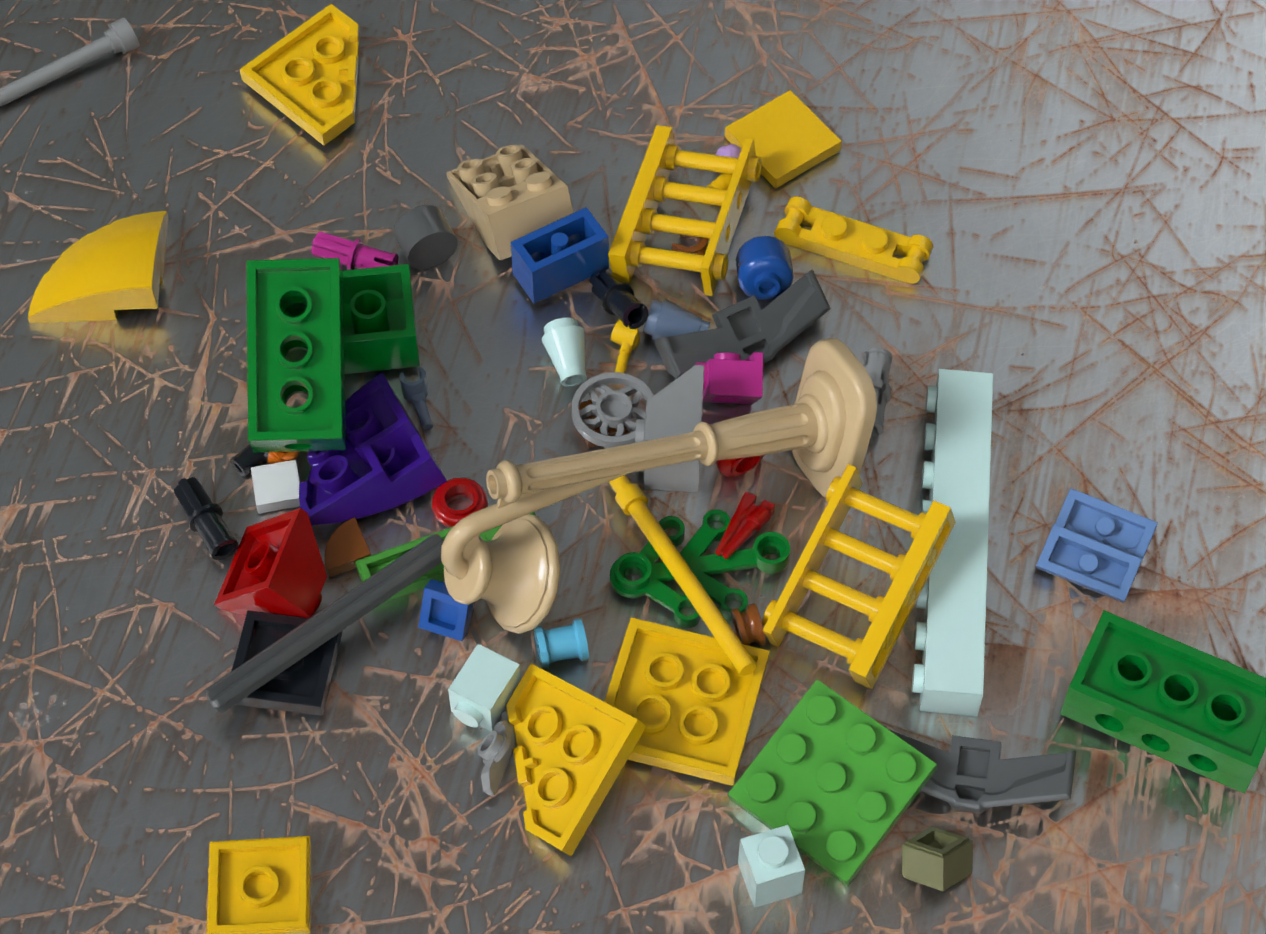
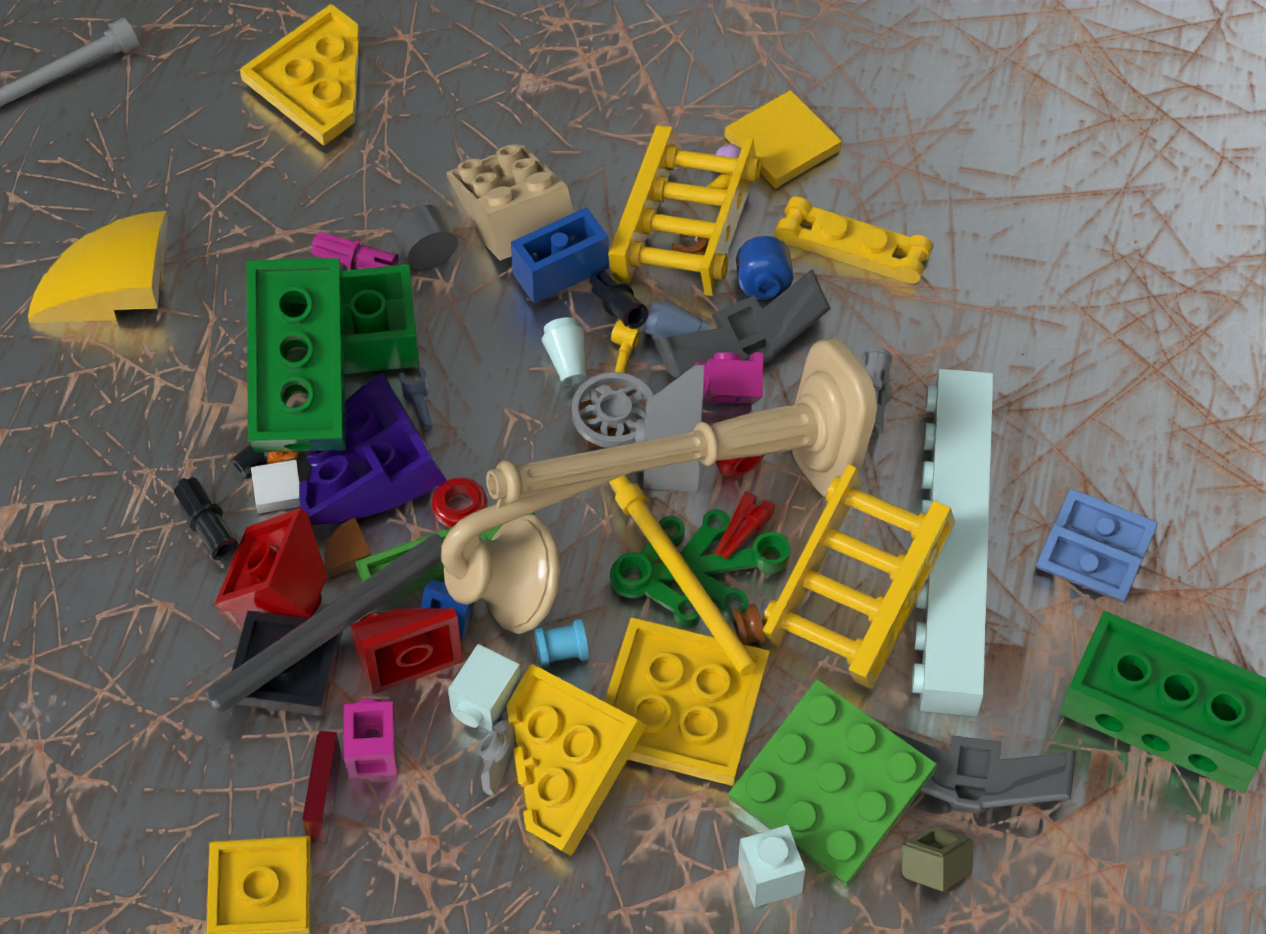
(322, 786): none -> dark red tile
(362, 753): none -> dark pink brick
(406, 645): none -> red slope

